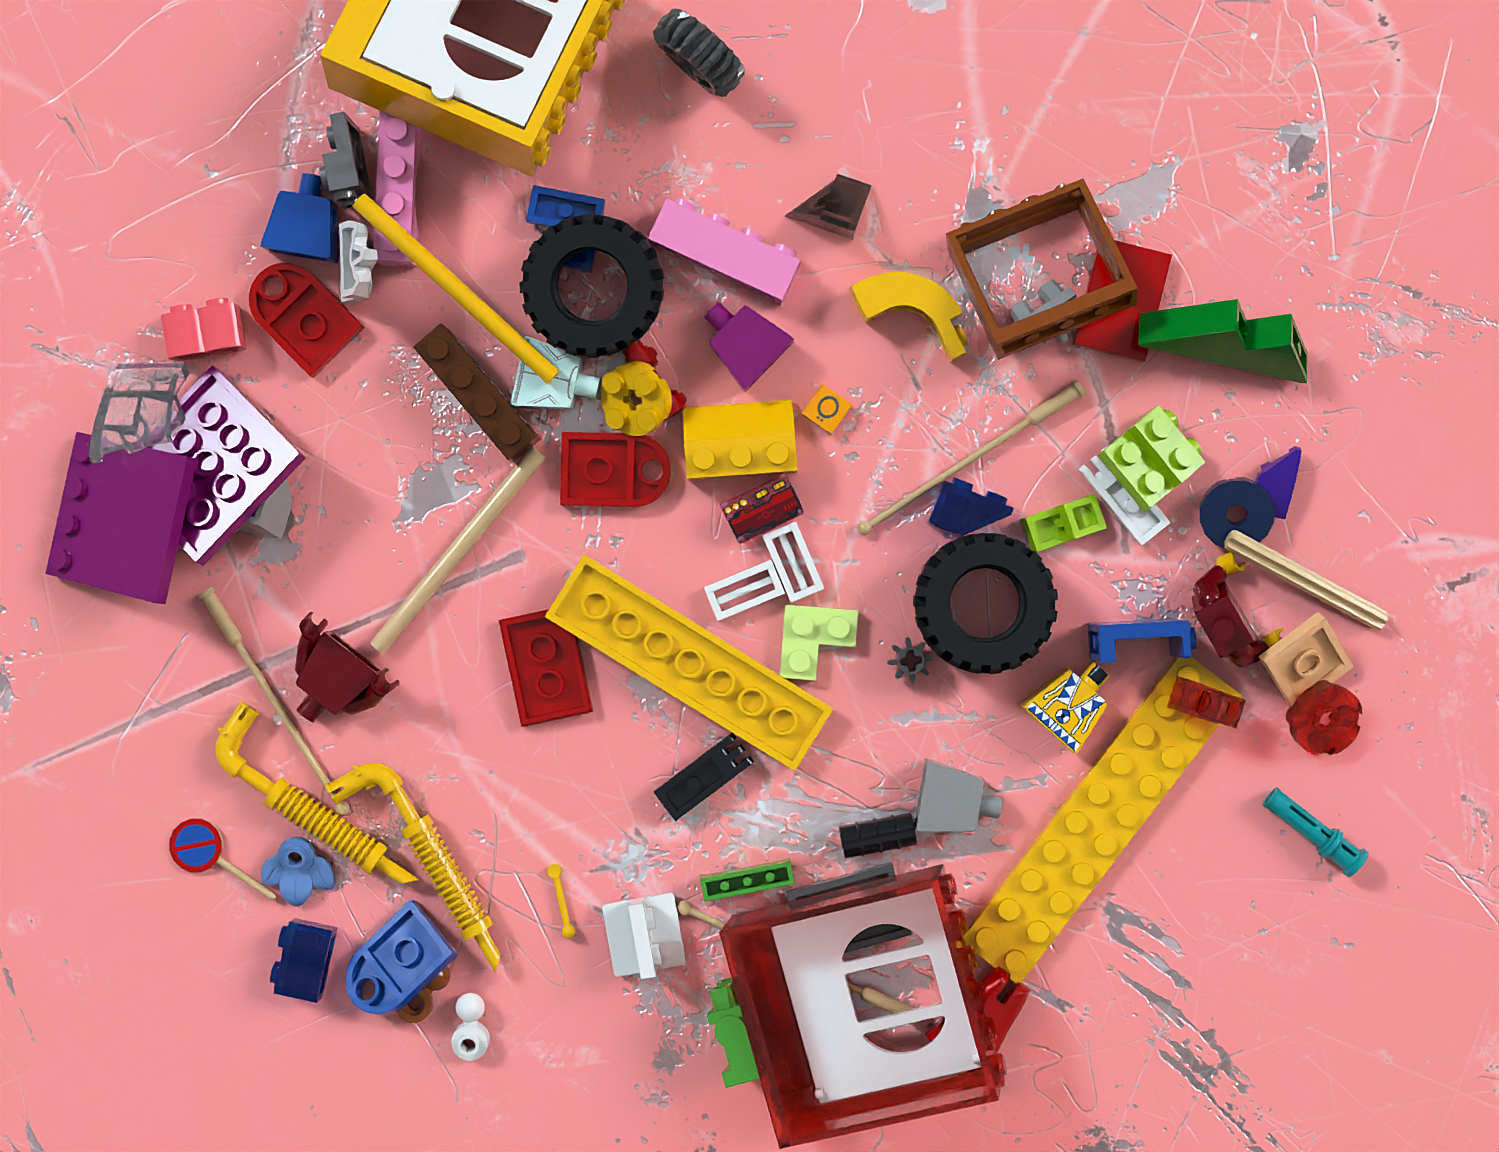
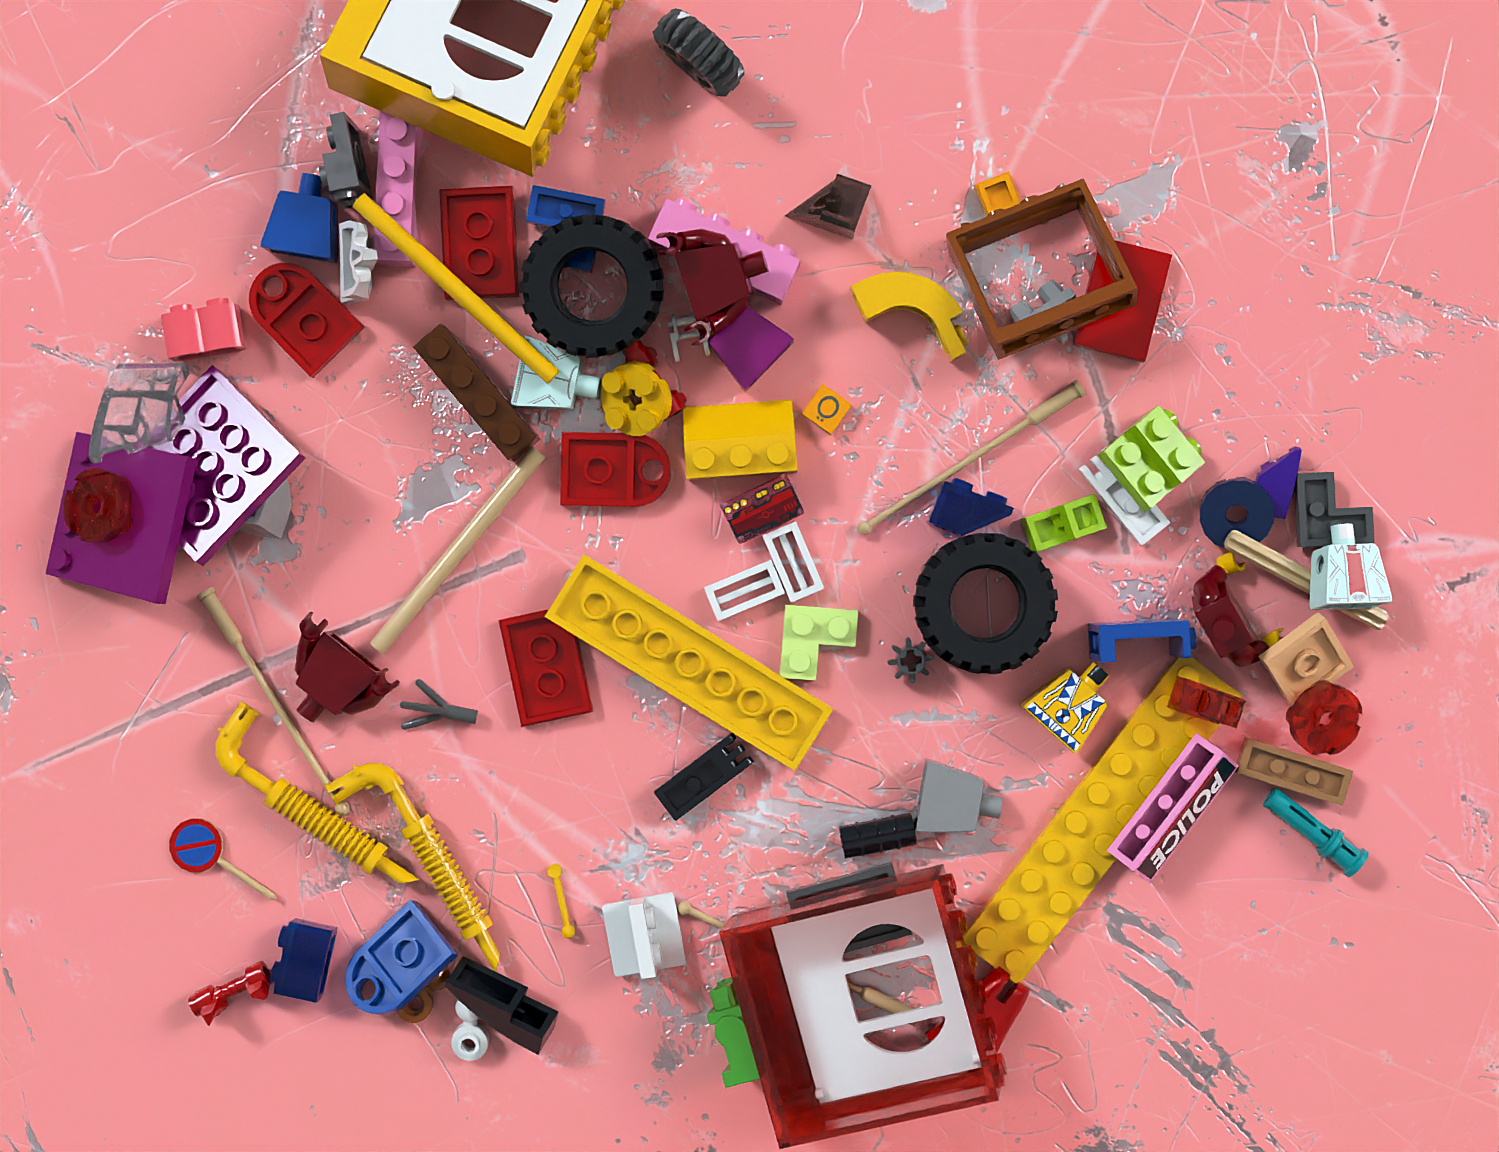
(115, 506): none -> clear red plate
(212, 1000): none -> red piece
(297, 876): medium blue plate -> none
(439, 712): none -> dark grey plant
(480, 239): none -> red tile
(502, 1004): none -> black slope
(676, 337): none -> white piece
(714, 277): none -> dark red torso
(747, 880): bright green piece -> none
(997, 193): none -> light orange tile
(1173, 807): none -> bright pink brick
(1225, 337): green slope -> none
(1293, 771): none -> medium nougat plate
(1318, 512): none -> dark grey plate
(1347, 574): none -> light aqua torso

